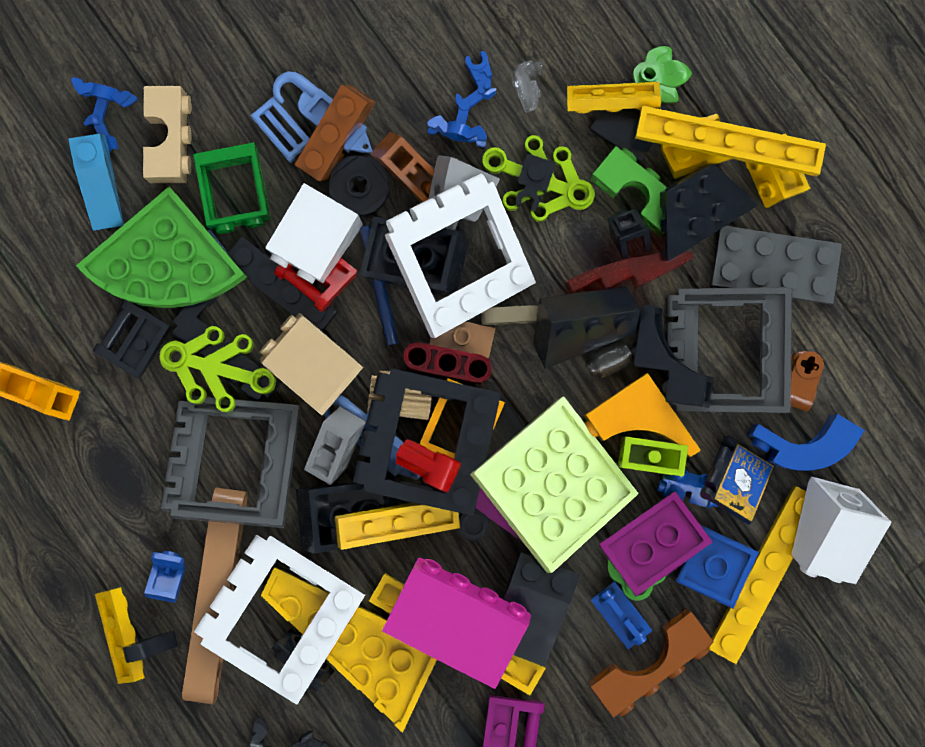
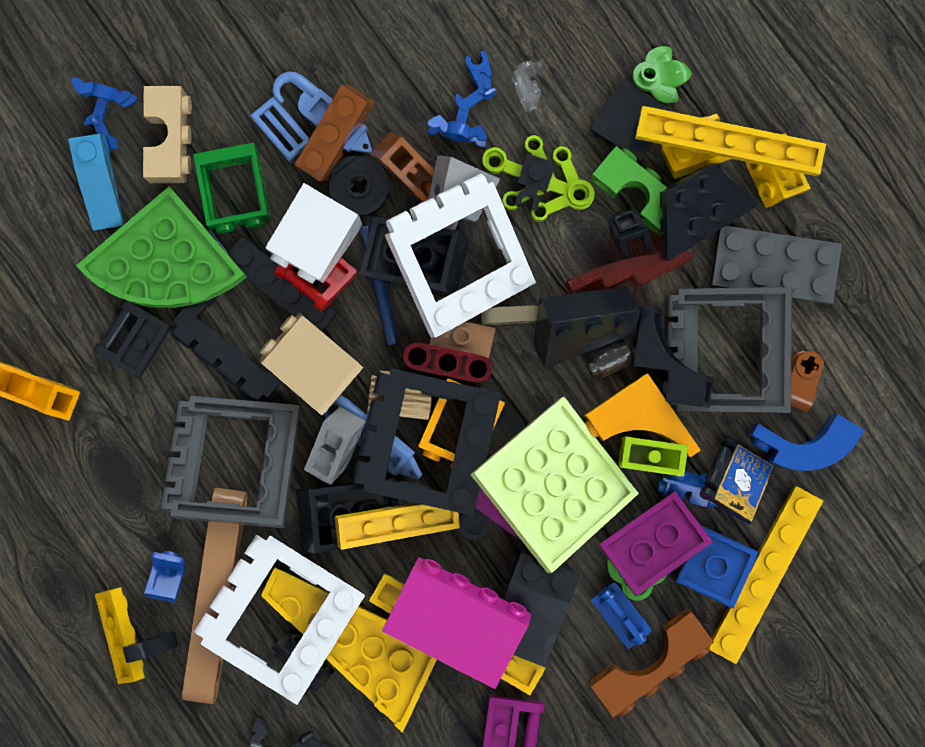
(212, 367): lime plant -> none
(434, 467): red piece -> none
(613, 97): yellow plate -> none
(837, 531): white slope -> none

